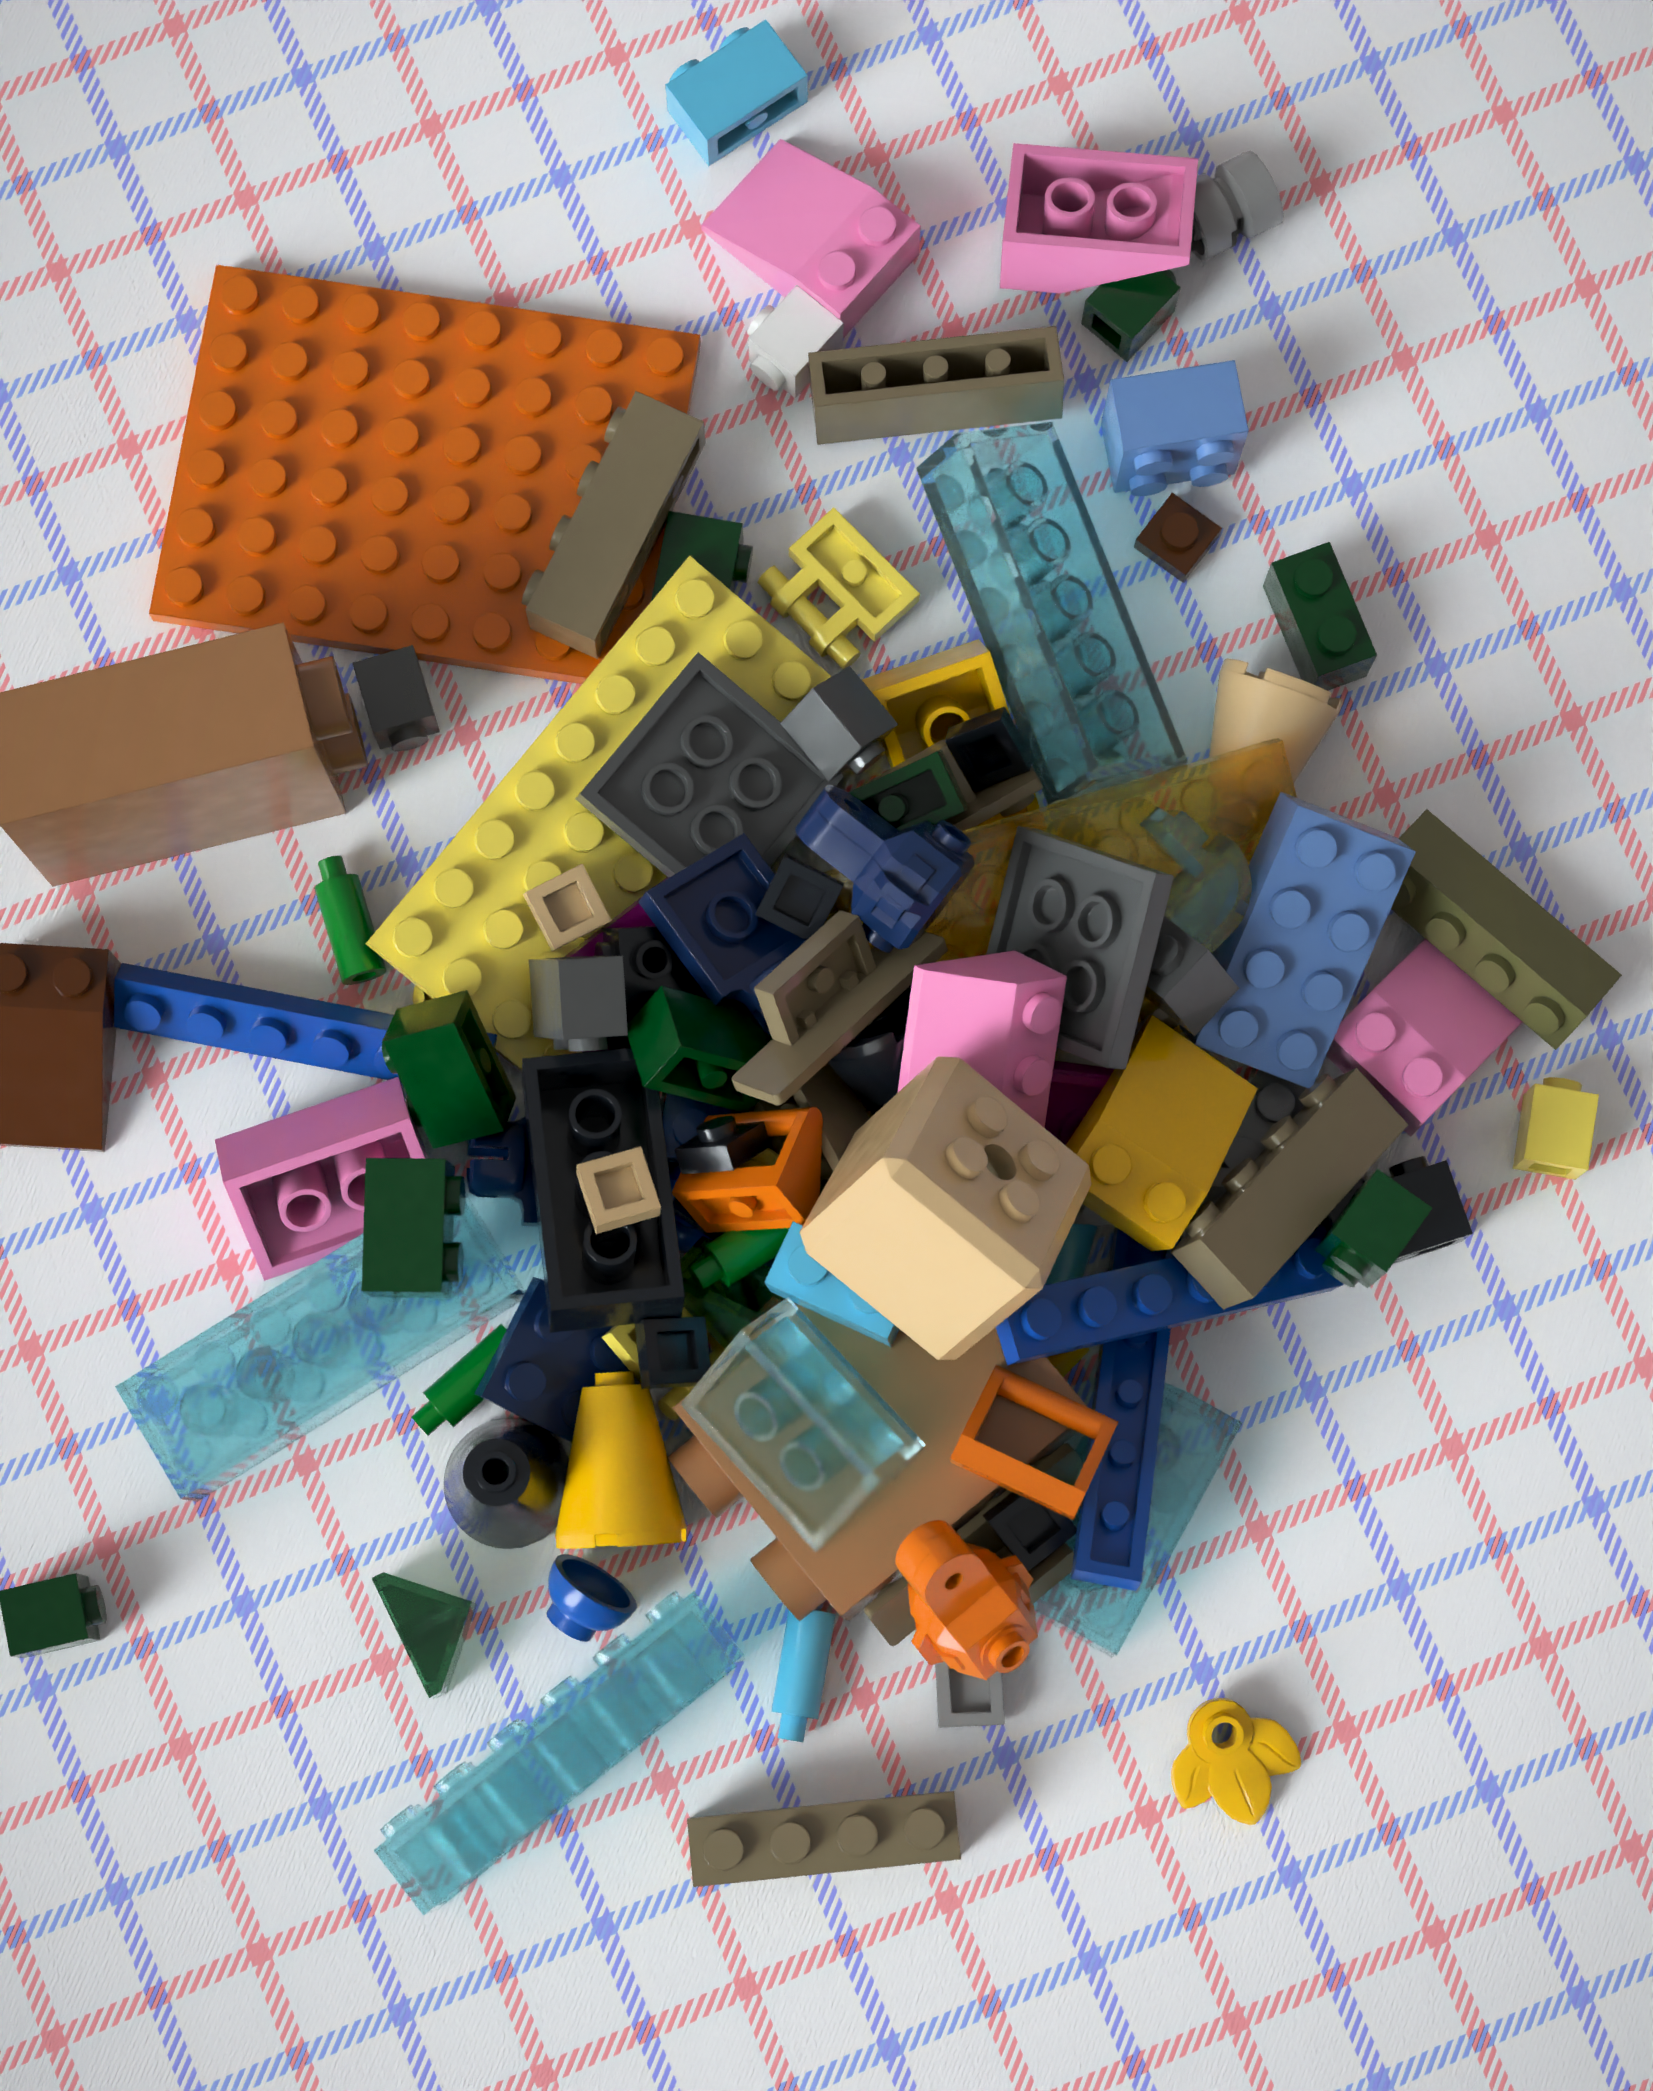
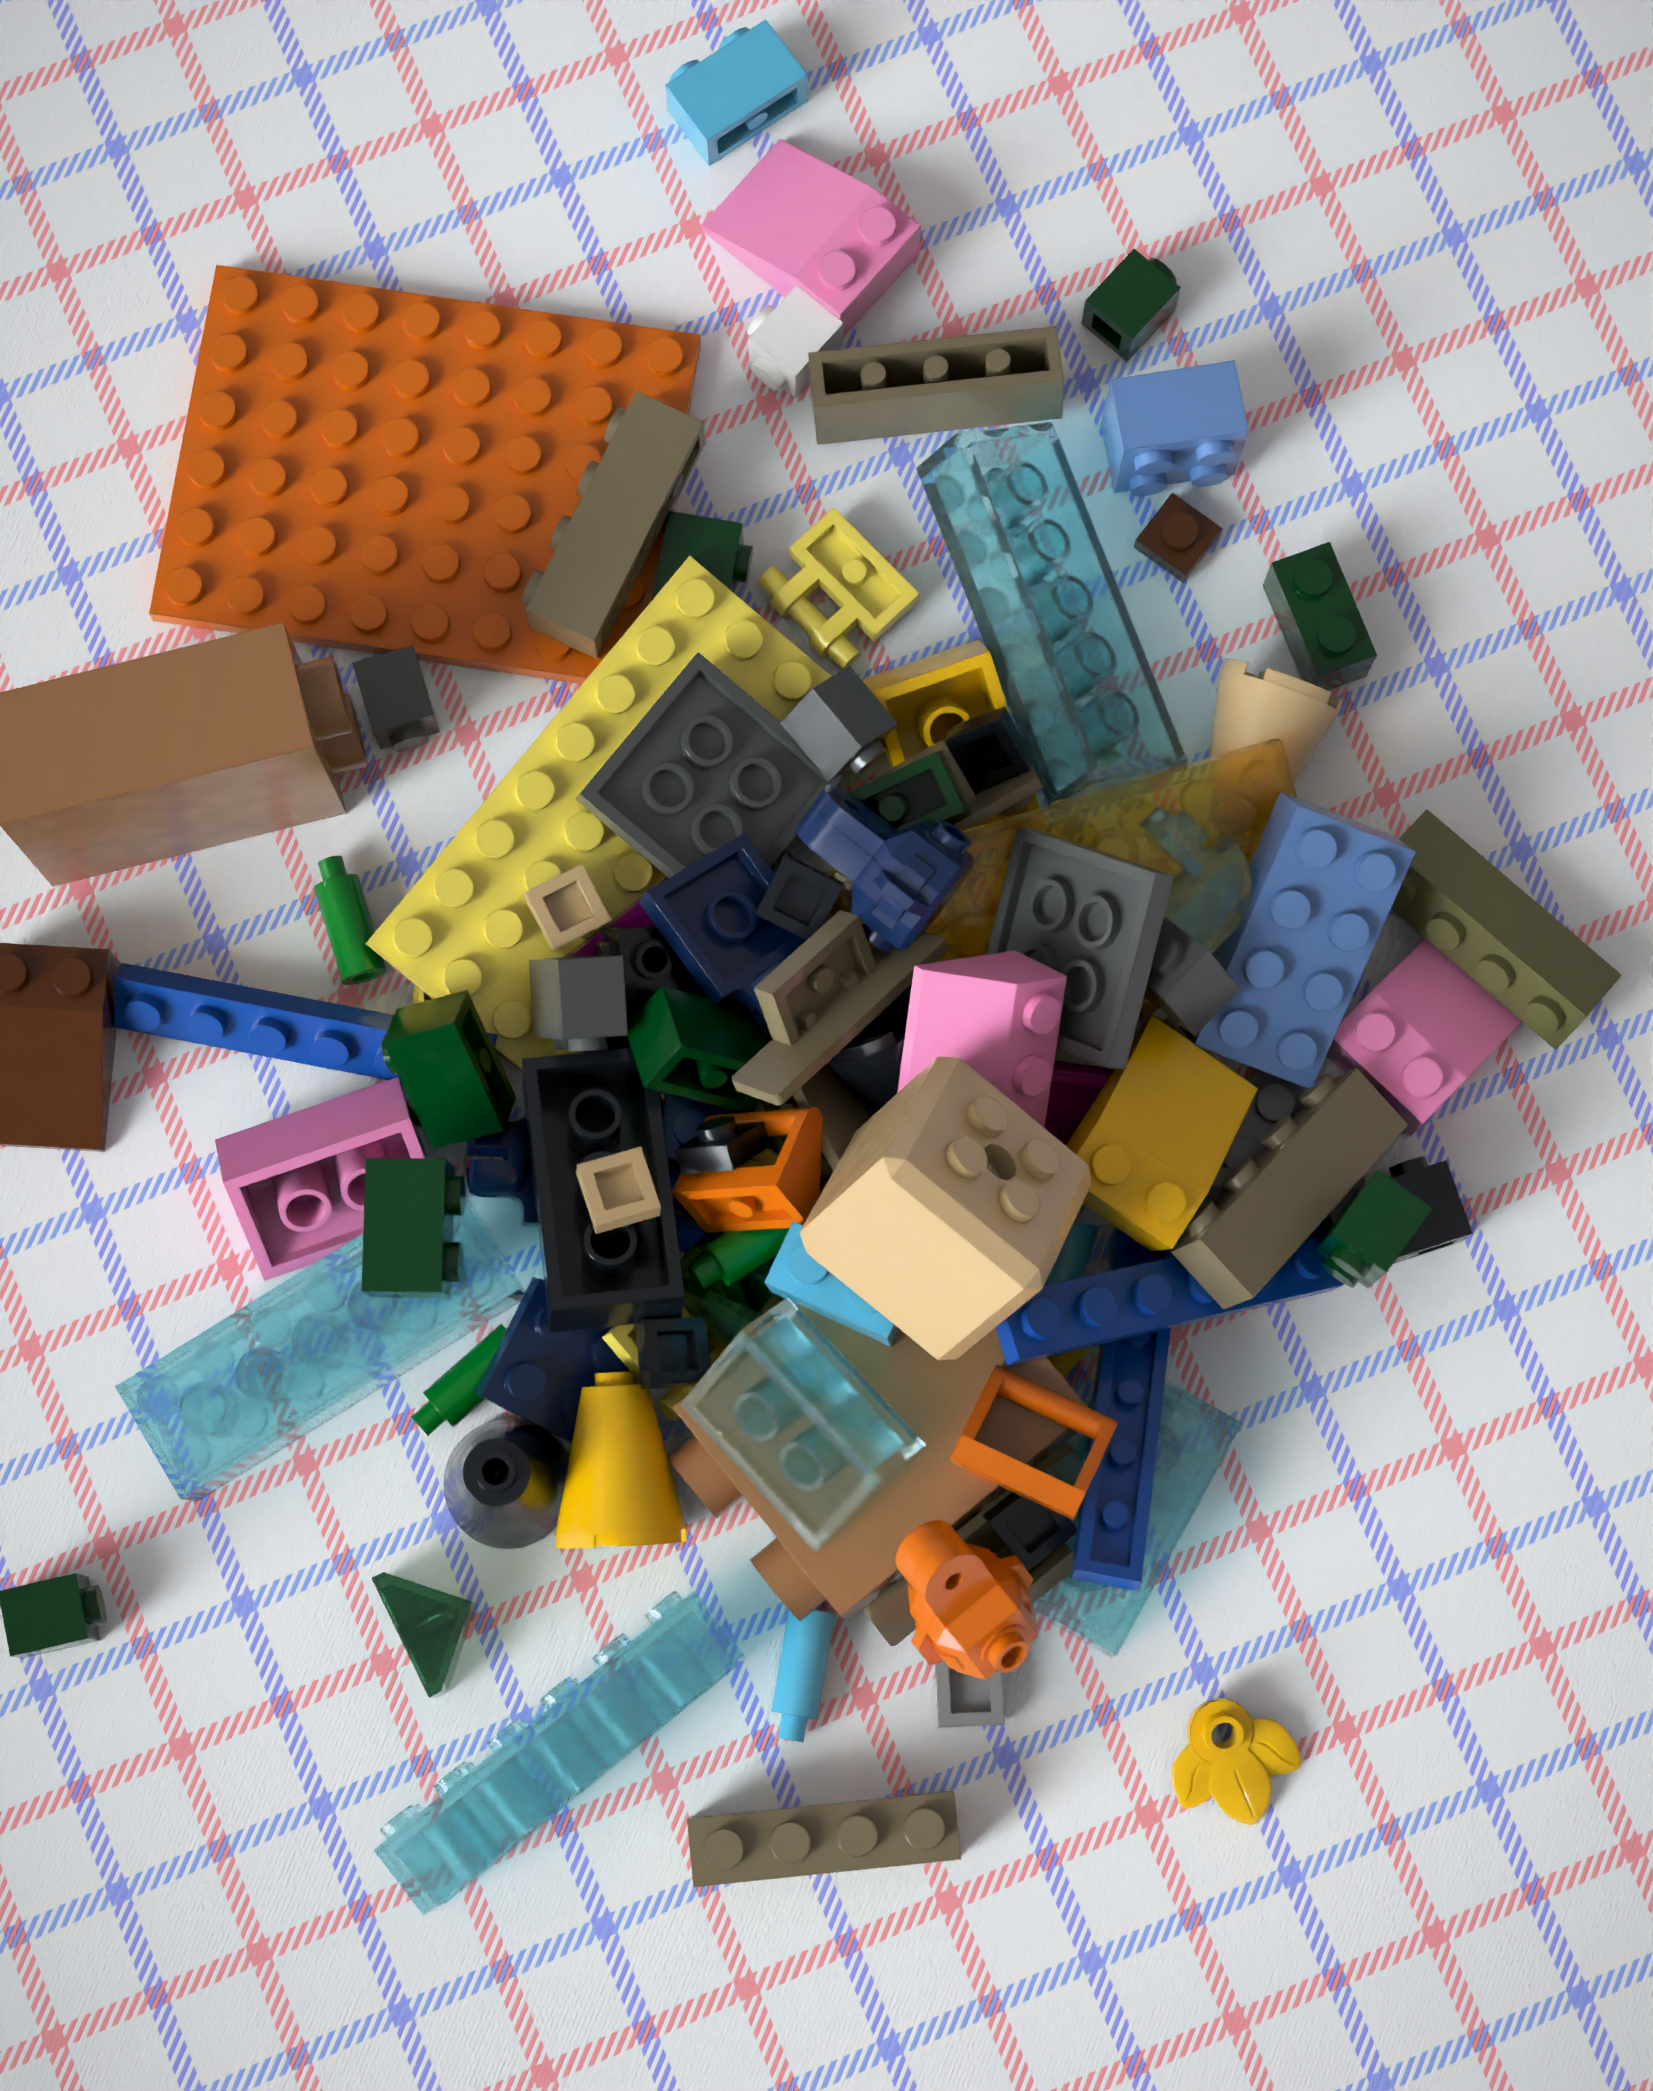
(586, 1598): blue piece -> none
(1094, 217): bright pink slope -> none
(1234, 202): light grey wheel -> none
(1556, 1129): light yellow brick -> none

